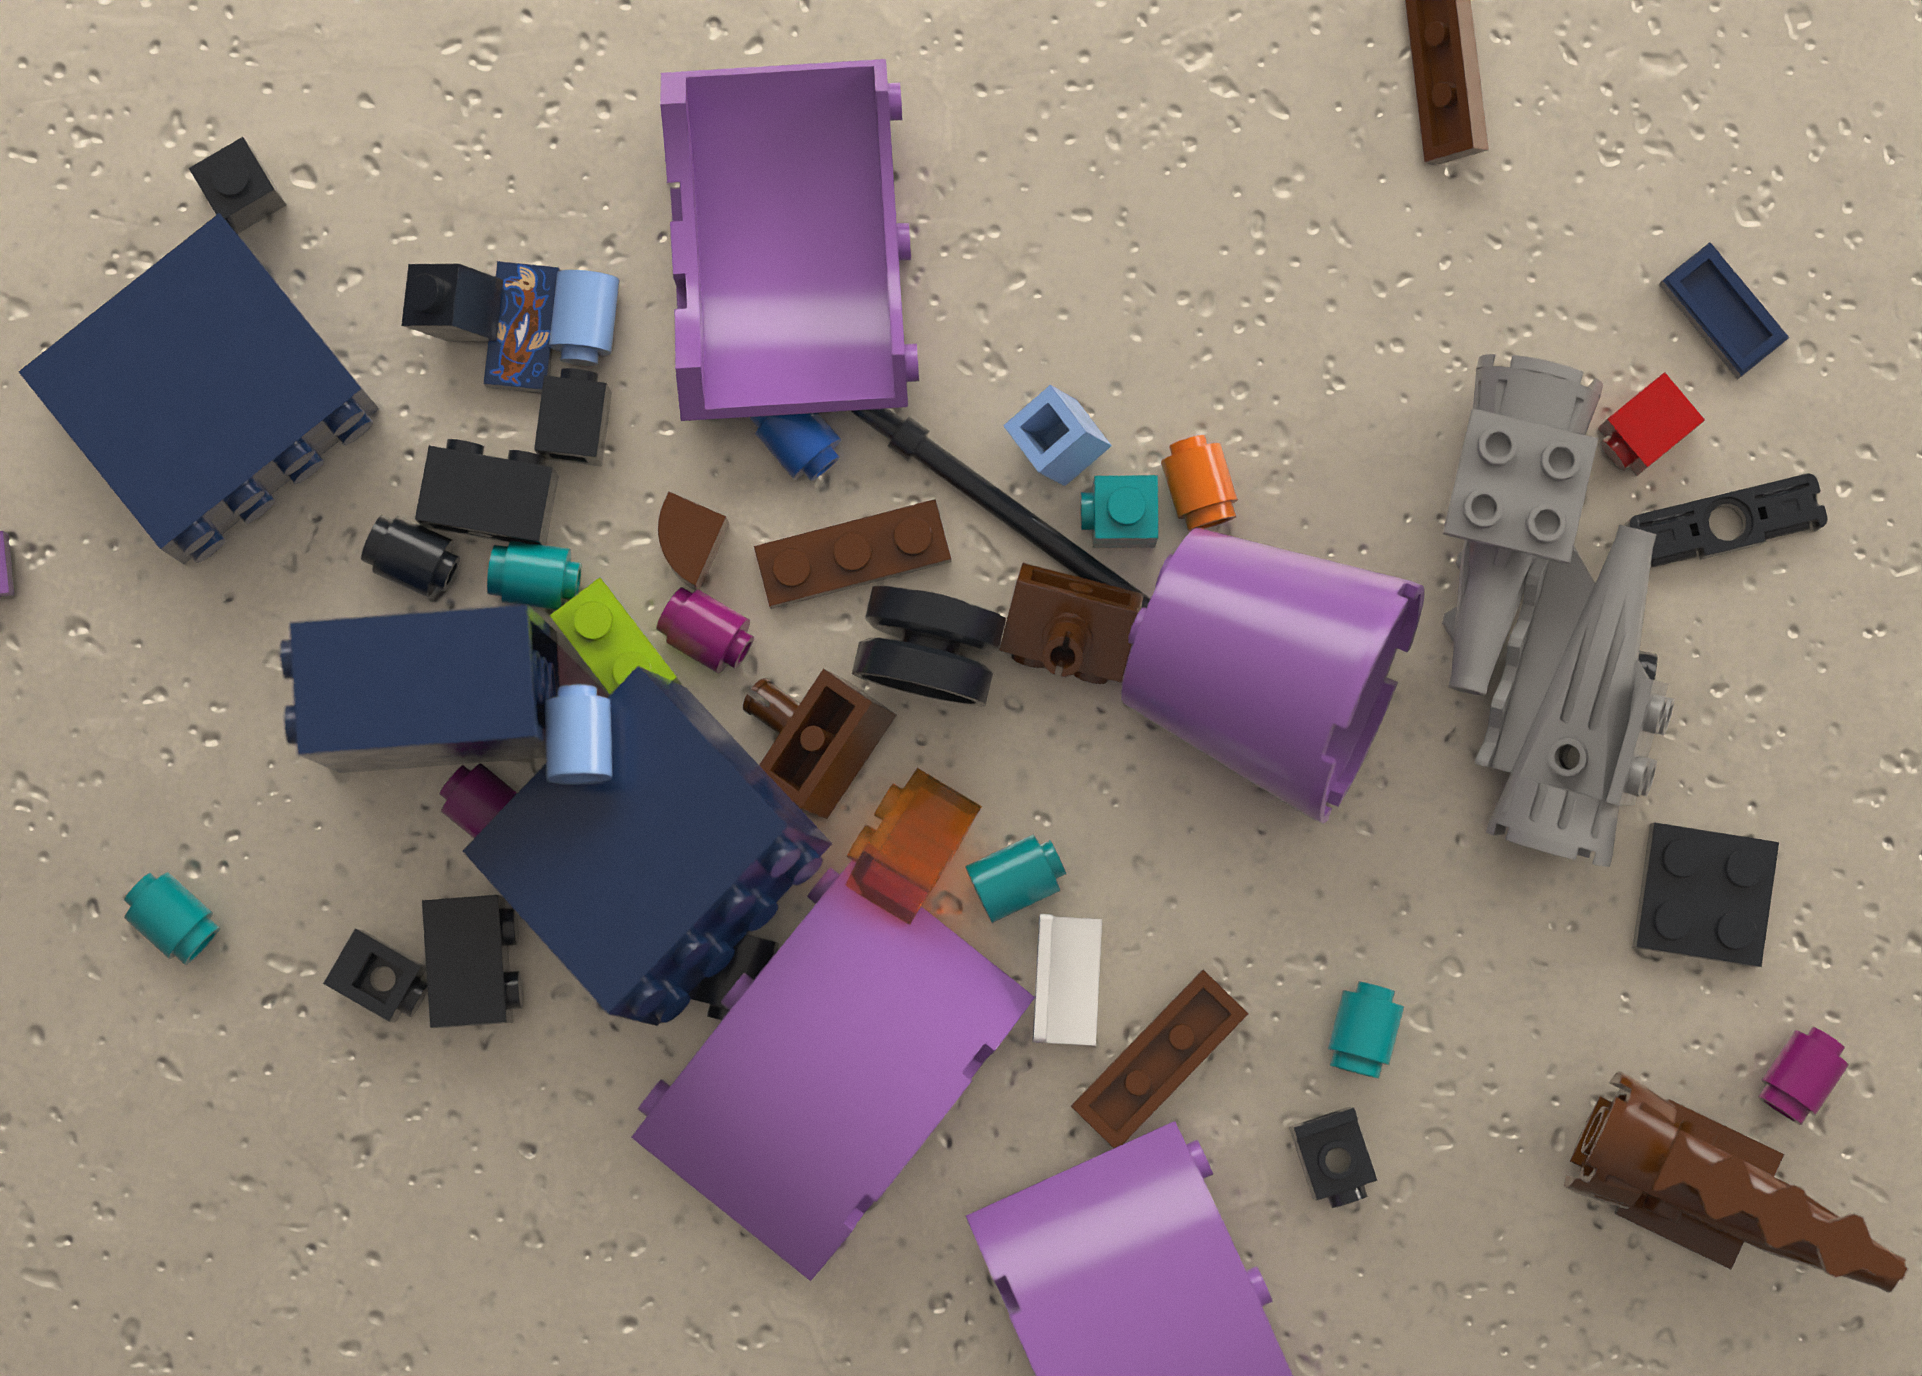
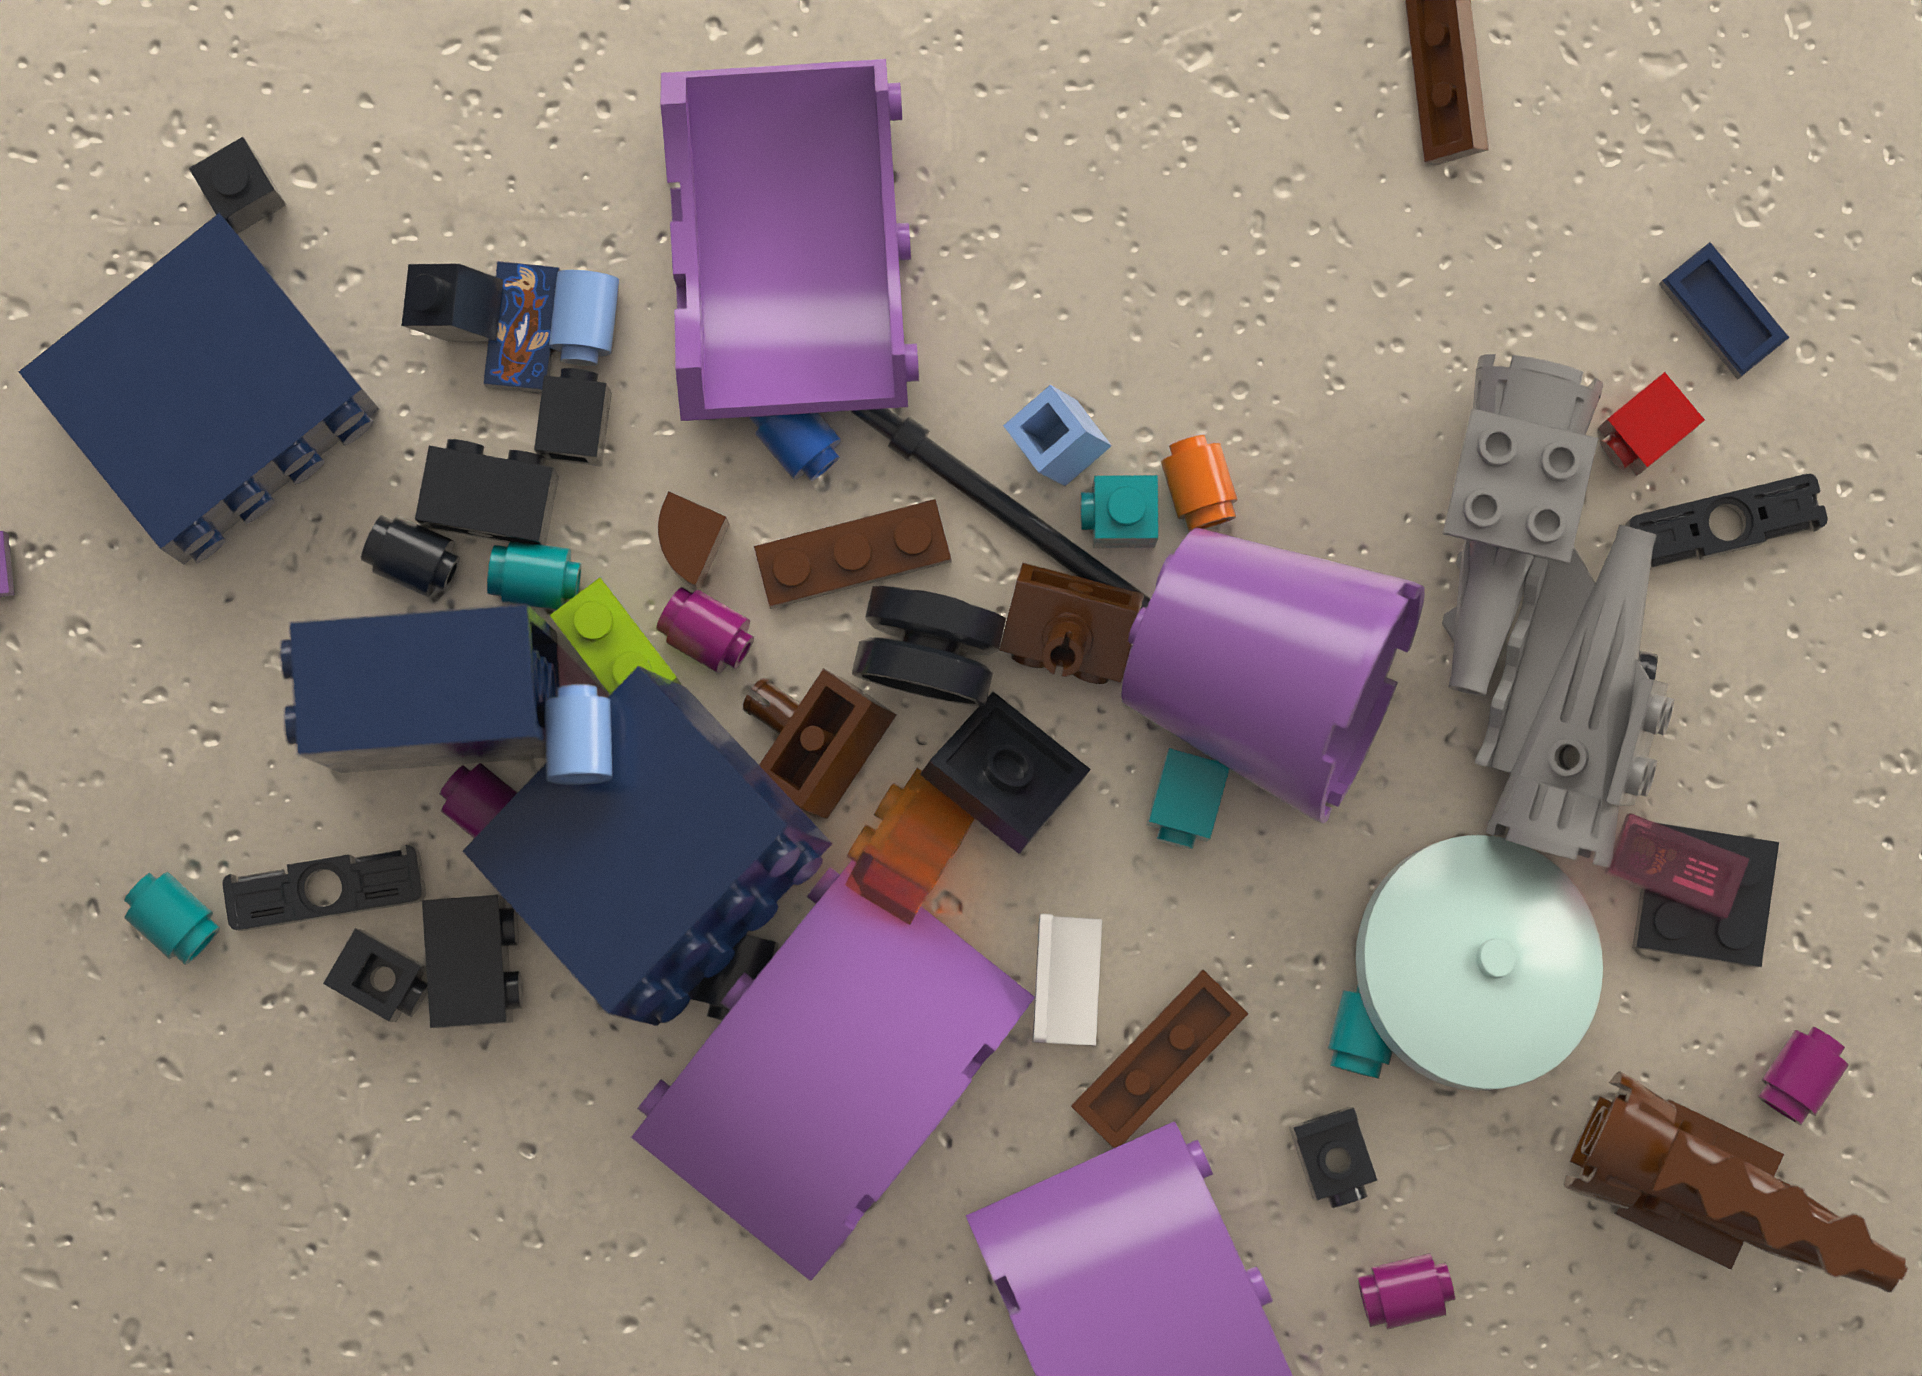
(283, 898): none -> black piece
(1005, 772): none -> black plate
(1016, 876): teal brick -> none
(1187, 798): none -> teal brick
(1406, 1291): none -> magenta brick
(1479, 963): none -> light aqua dish
(1677, 866): none -> clear pink tile

